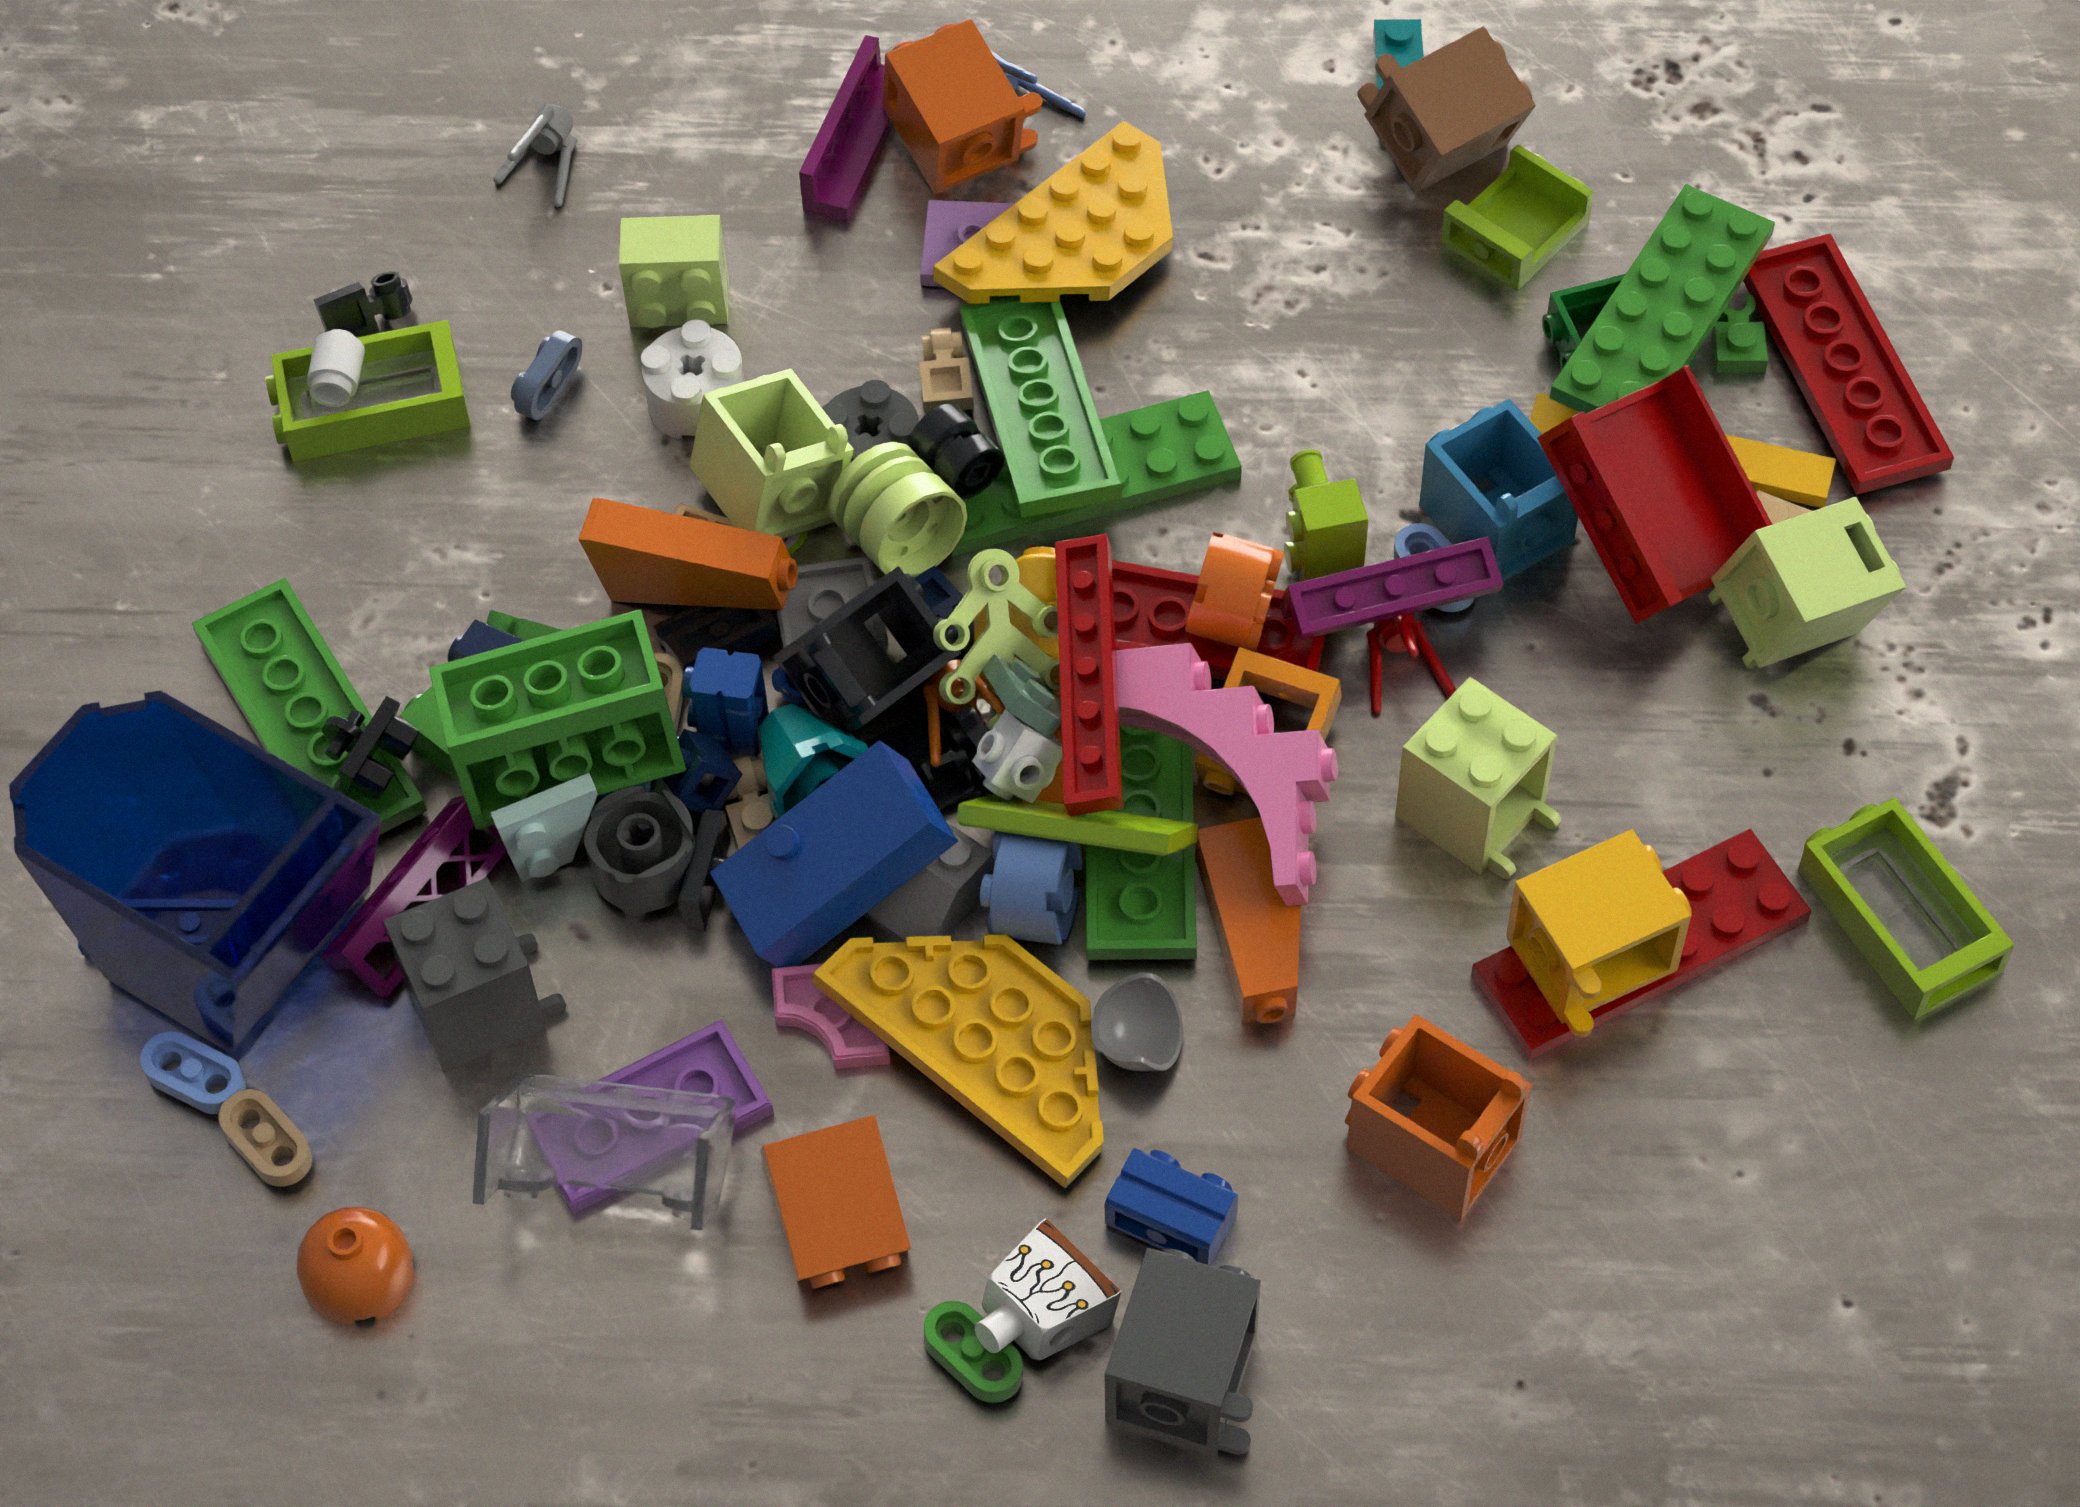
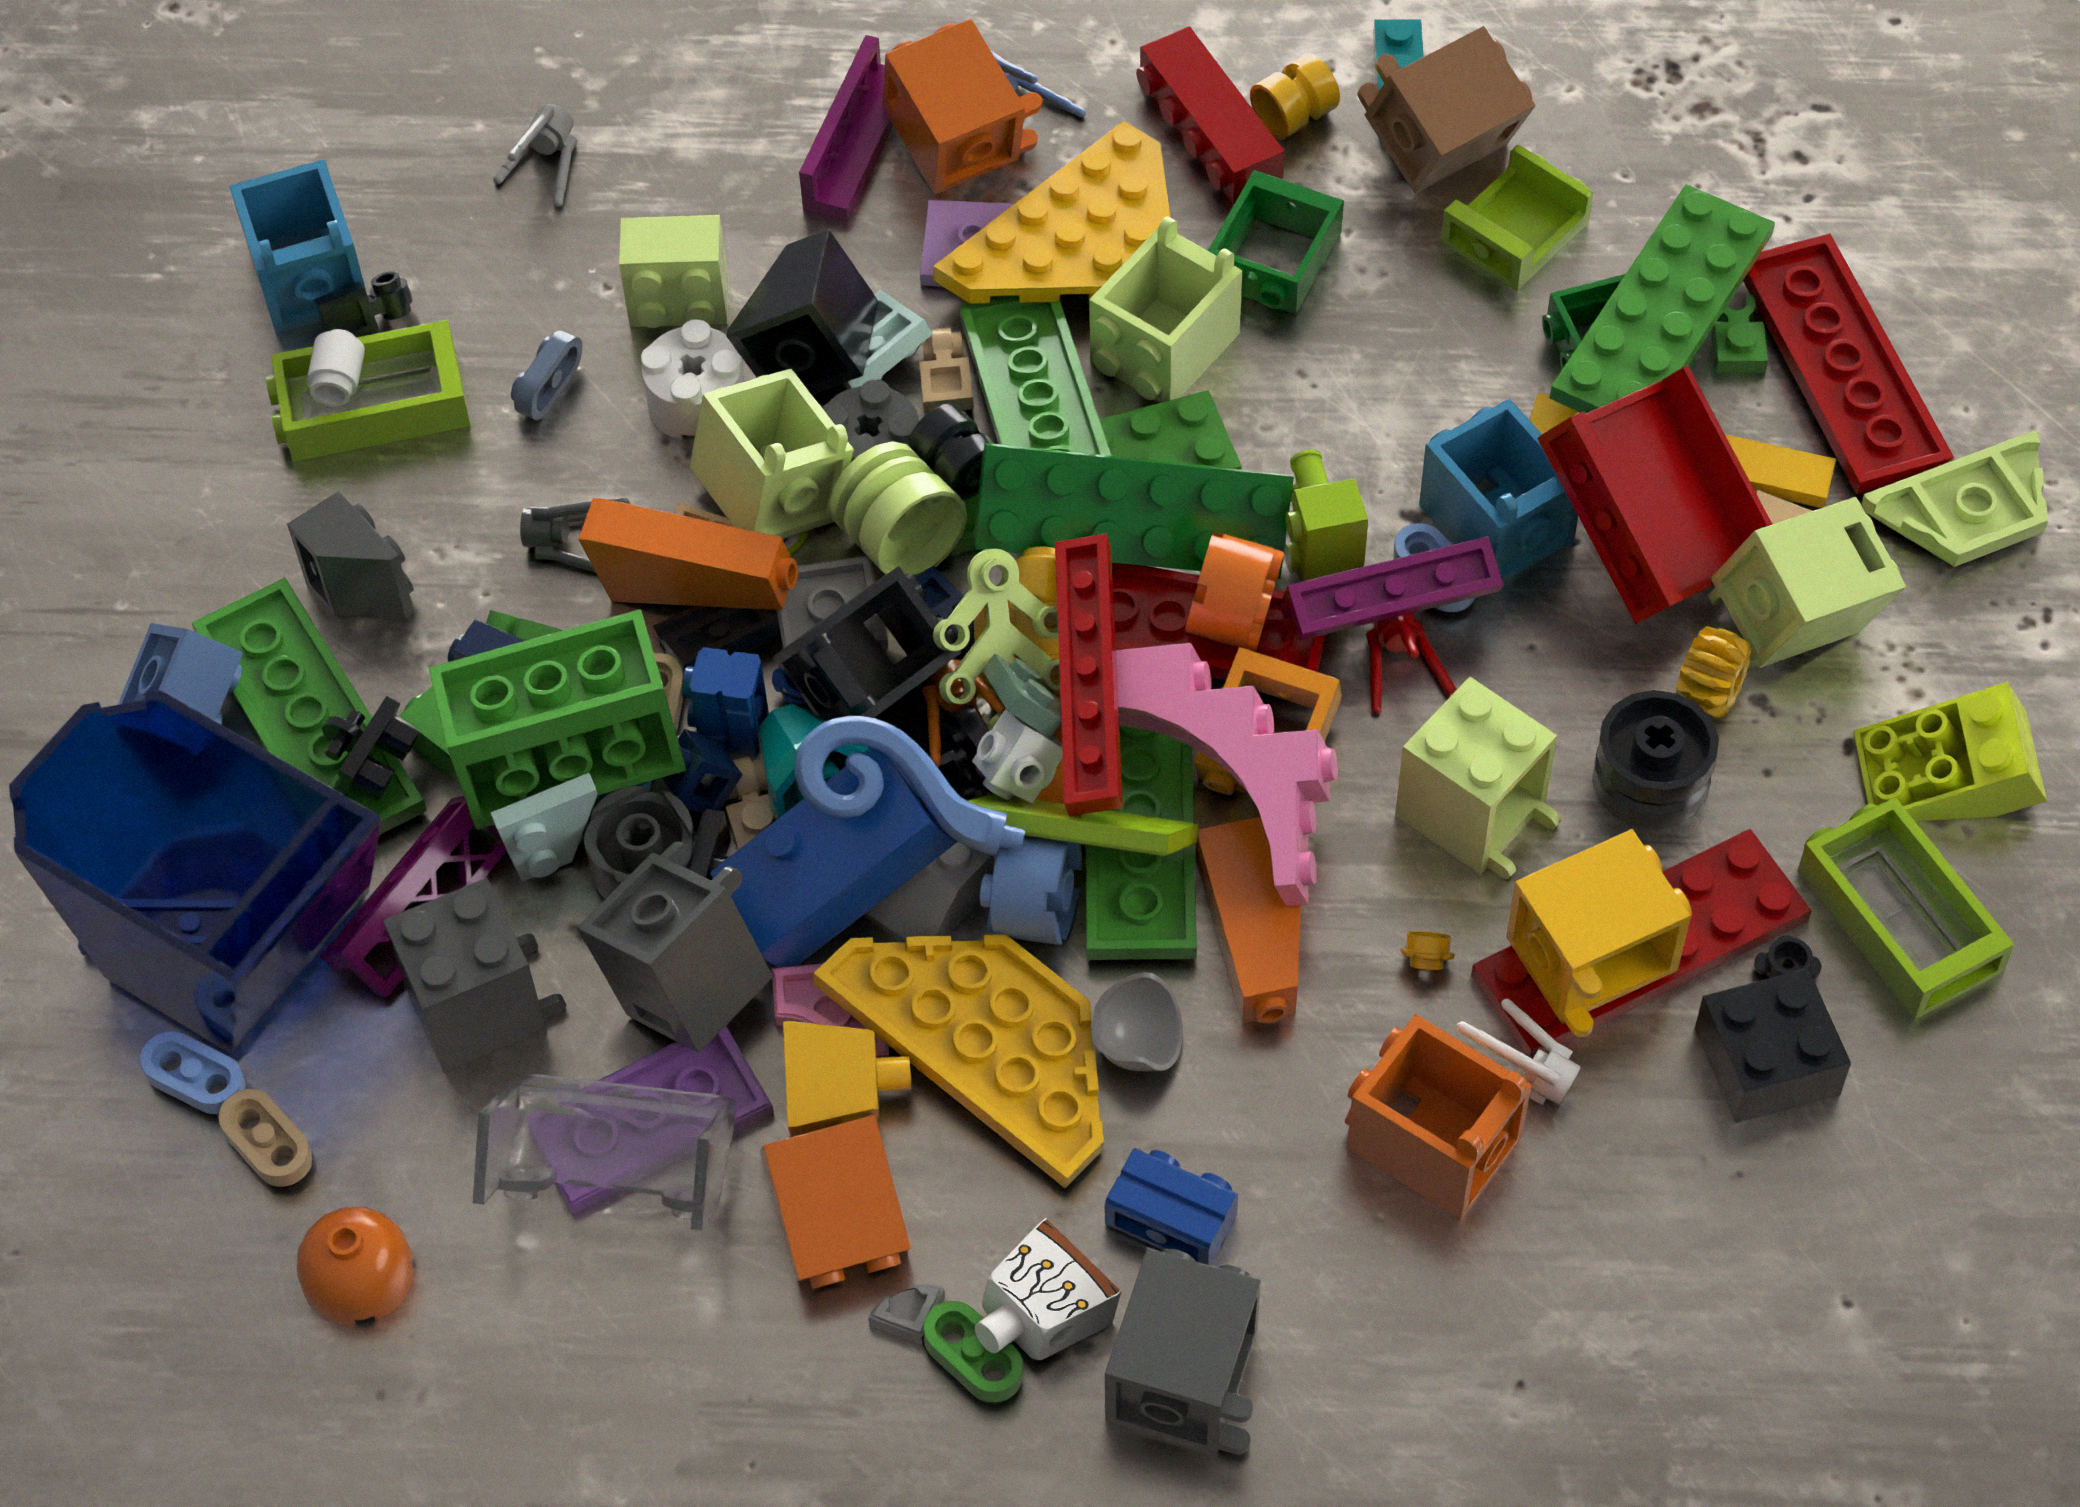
(186, 668): none -> medium blue slope
(290, 210): none -> dark azure container
(350, 562): none -> dark grey slope
(549, 526): none -> dark grey plant
(676, 948): none -> dark grey container
(808, 316): none -> black slope
(835, 1075): none -> yellow torso
(894, 337): none -> light aqua wing
(906, 1311): none -> light grey tile
(960, 819): none -> medium blue plant
(1147, 507): none -> green plate
(1165, 314): none -> yellowish green container
(1208, 111): none -> red brick
(1291, 97): none -> yellow wheel
(1312, 216): none -> green window
(1427, 949): none -> yellow plate
(1548, 1073): none -> white plant
(1655, 759): none -> black wheel
(1714, 670): none -> yellow gear
(1772, 1045): none -> black brick
(1787, 950): none -> black plate
(1954, 758): none -> neon yellow slope
(1969, 502): none -> yellowish green wing

